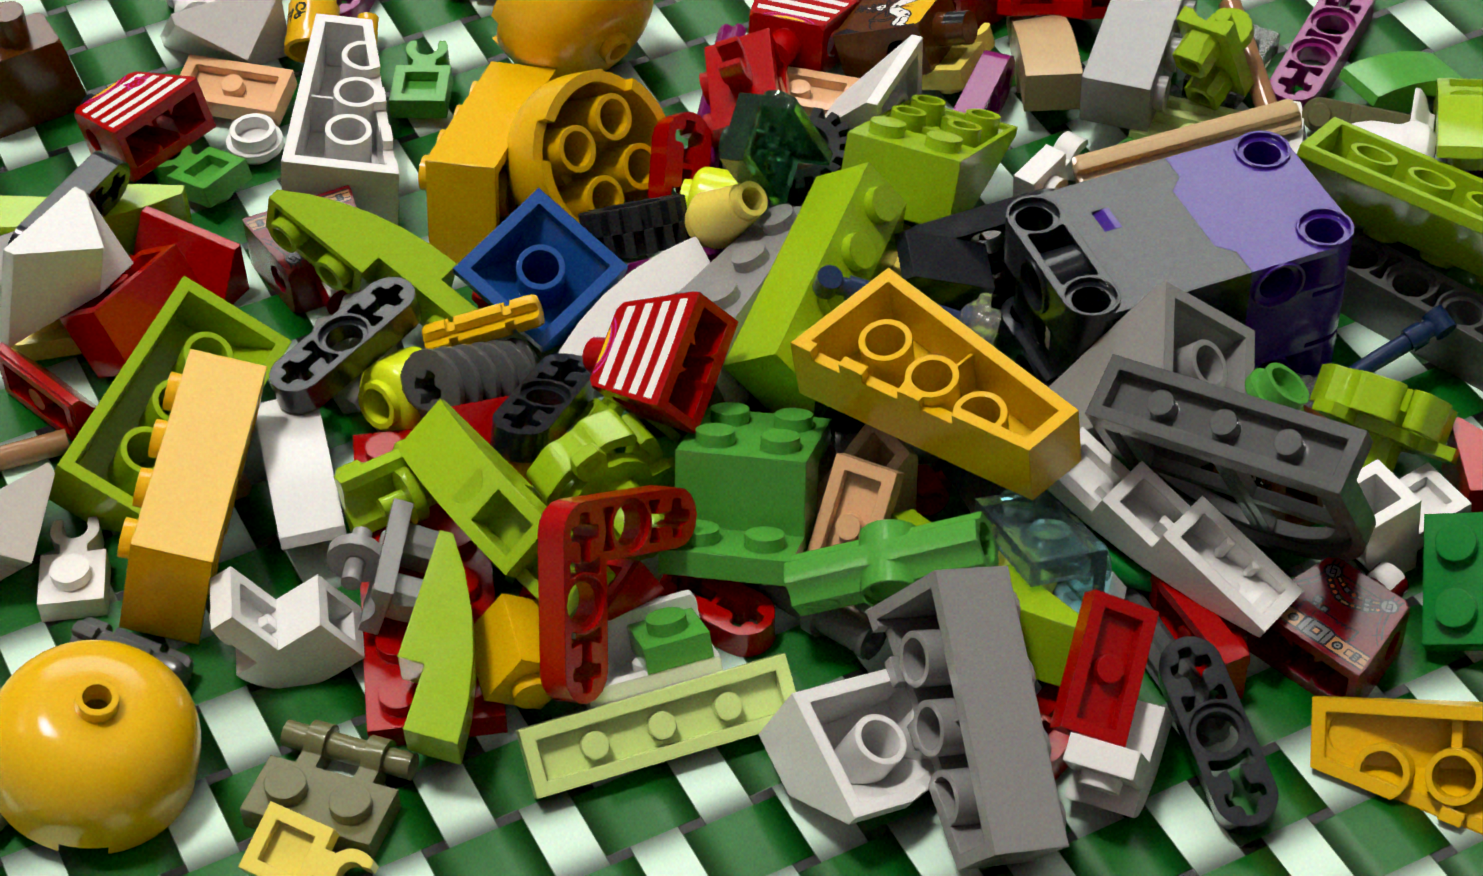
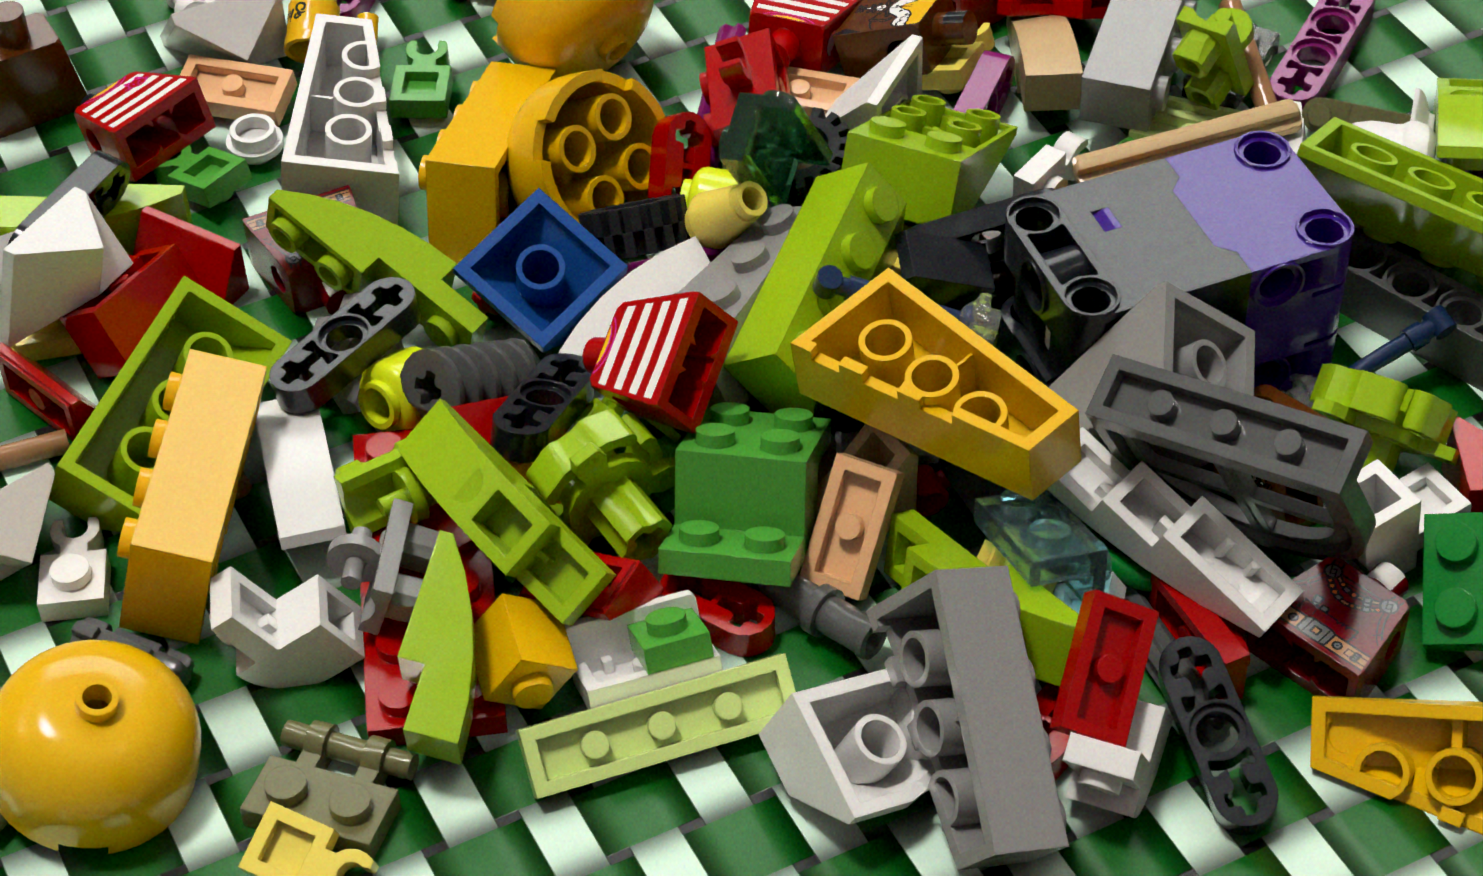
(485, 323): yellow axle -> none
(590, 549): red beam -> none
(886, 561): bright green piece -> none
(1278, 385): bright green plate -> none
(1391, 78): bright green slope -> none

